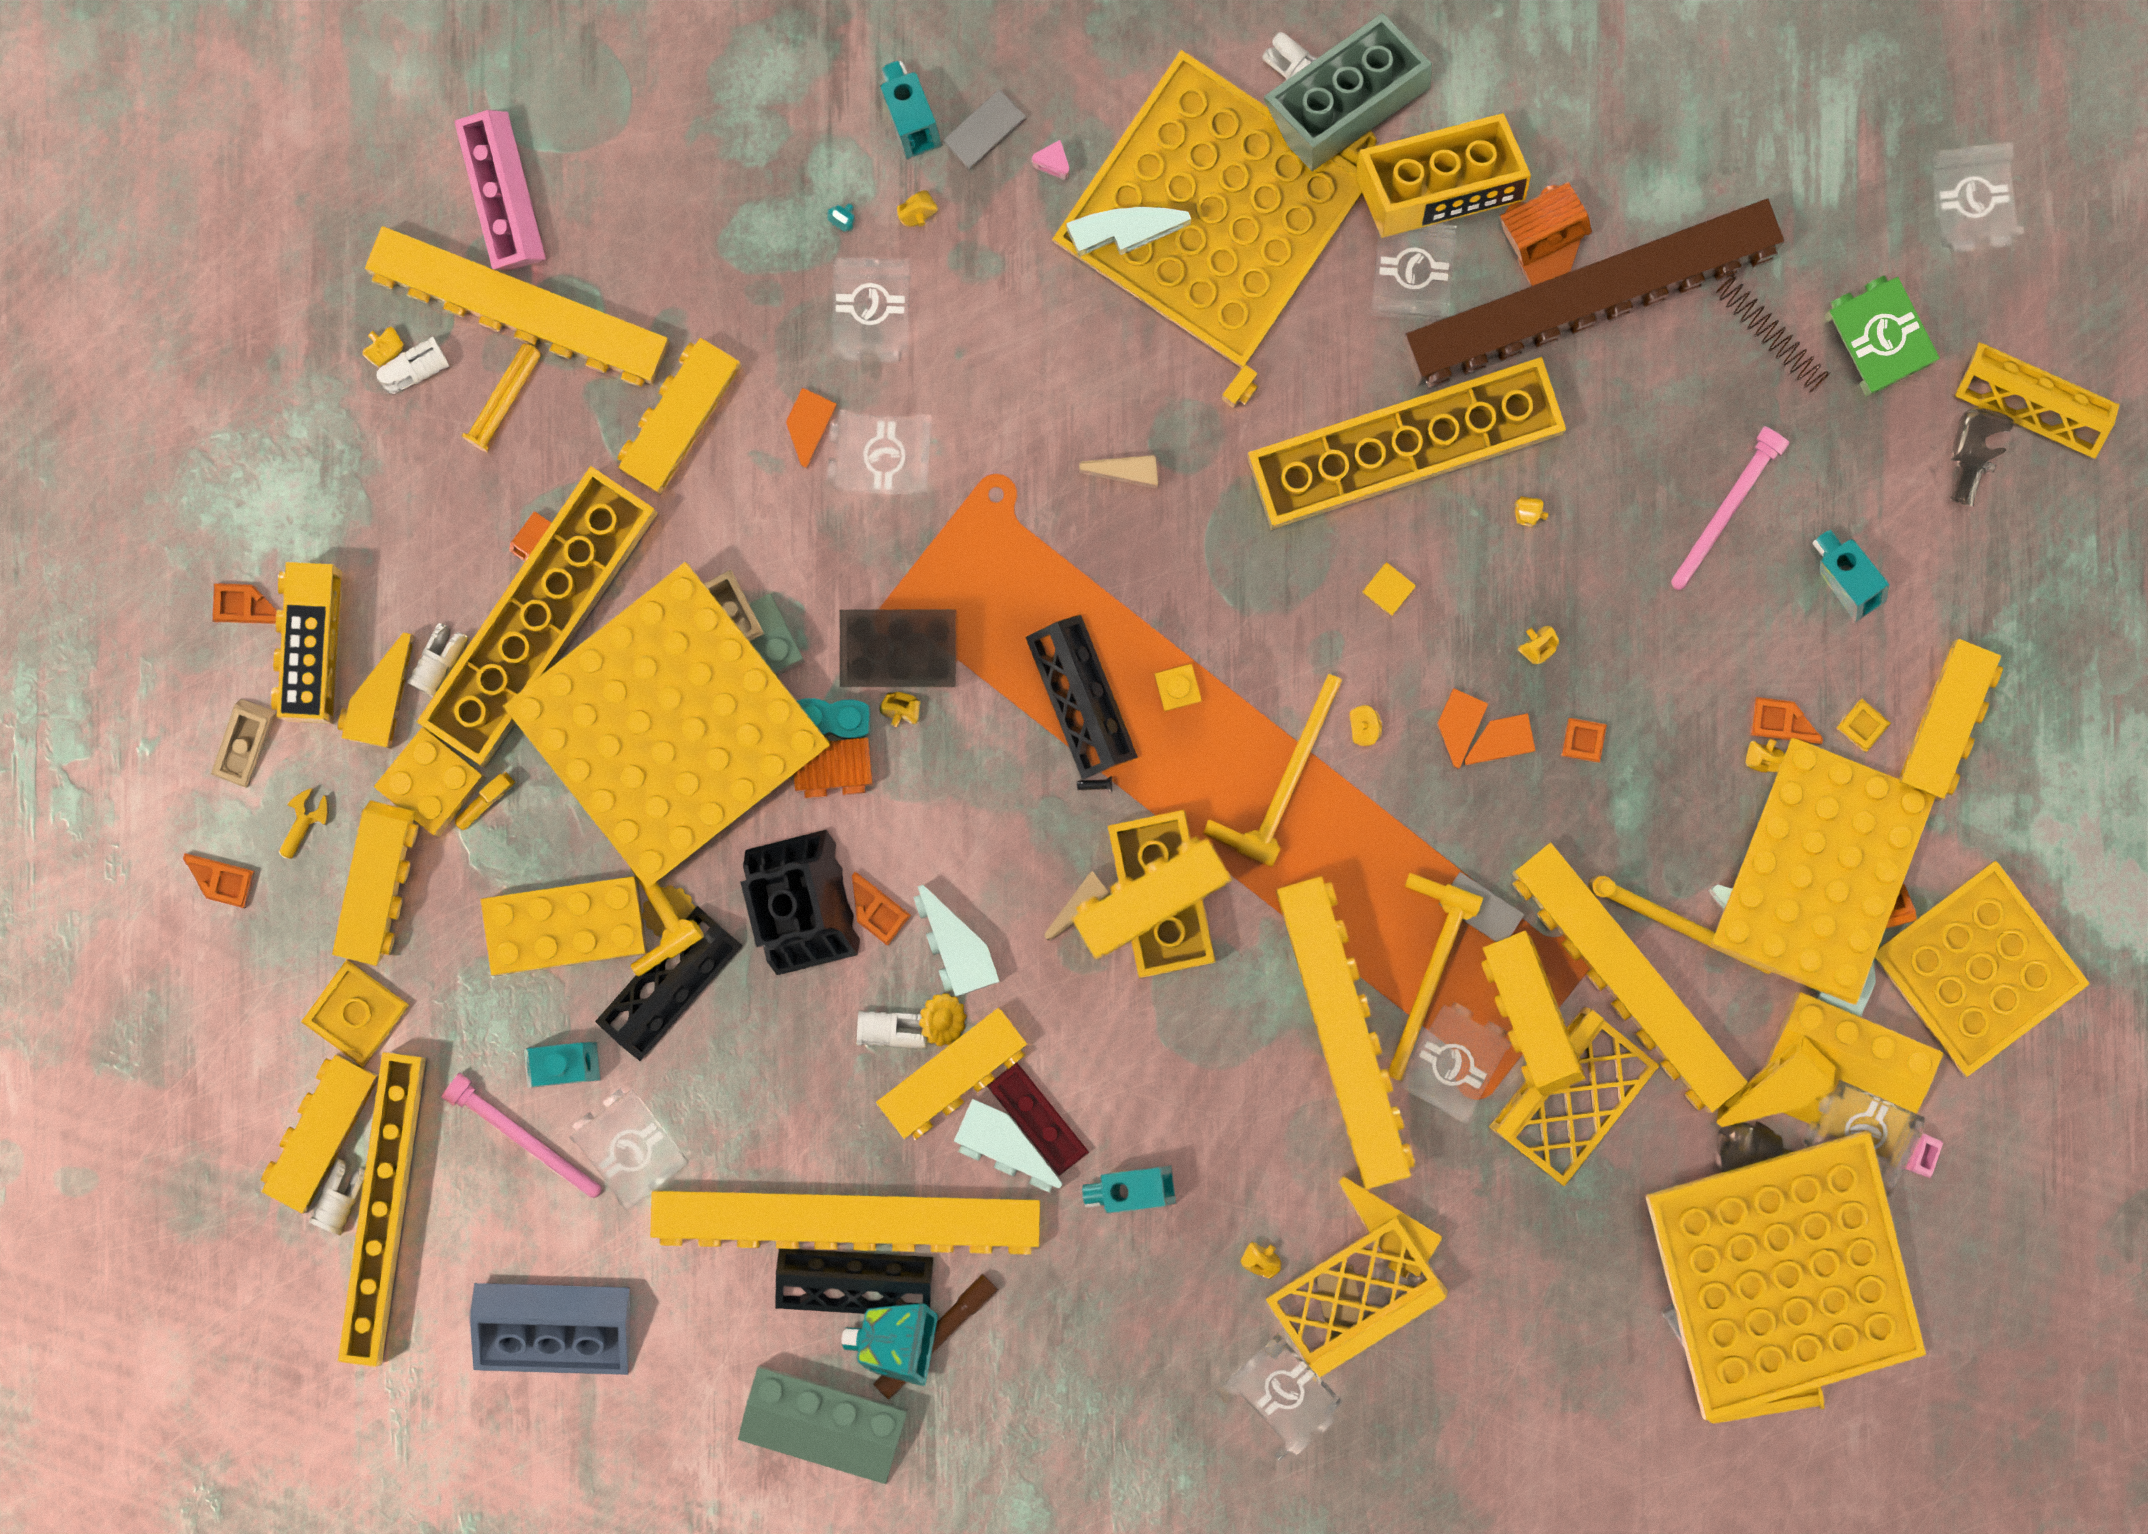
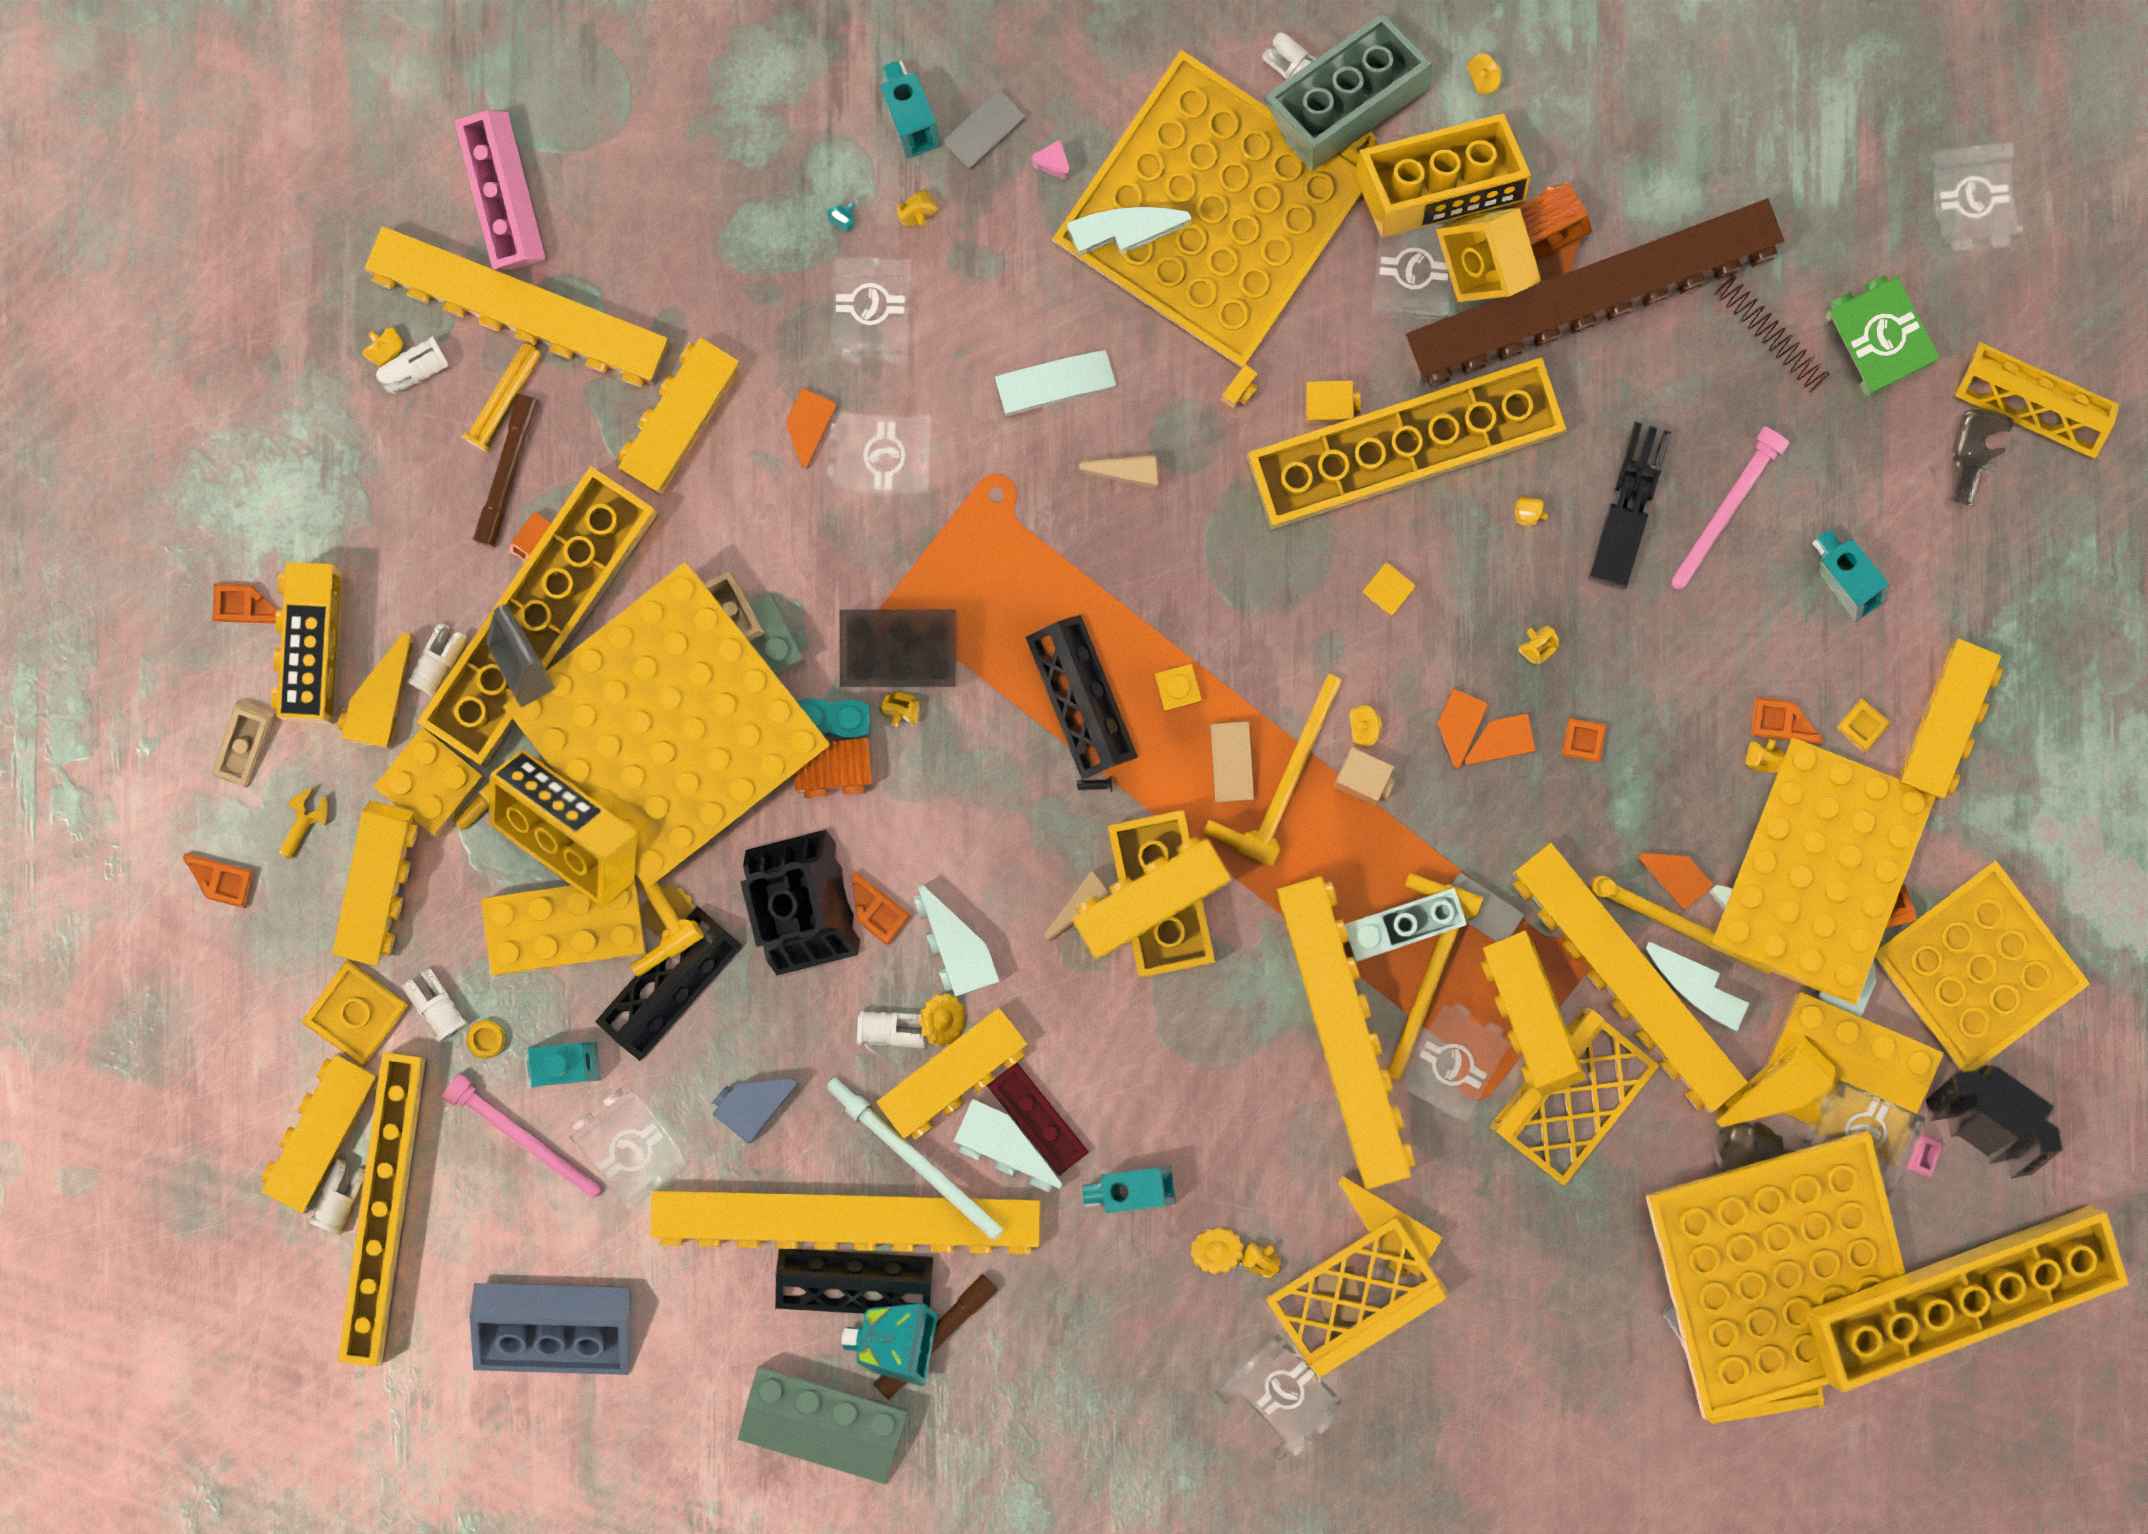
(438, 1012): none -> white hinge
(486, 1039): none -> yellow tile
(493, 511): none -> reddish brown piece
(517, 657): none -> dark grey tile
(562, 827): none -> yellow brick
(751, 1105): none -> sand blue slope
(860, 1109): none -> light aqua bar
(1055, 382): none -> light aqua slope
(1217, 1250): none -> yellow piece
(1232, 761): none -> tan slope
(1331, 402): none -> yellow brick
(1365, 777): none -> tan brick
(1404, 924): none -> light aqua slope
(1484, 73): none -> yellow piece
(1488, 255): none -> yellow brick
(1624, 525): none -> black arm
(1677, 876): none -> orange tile
(1696, 986): none -> light aqua slope
(1967, 1298): none -> yellow brick
(1998, 1118): none -> black slope

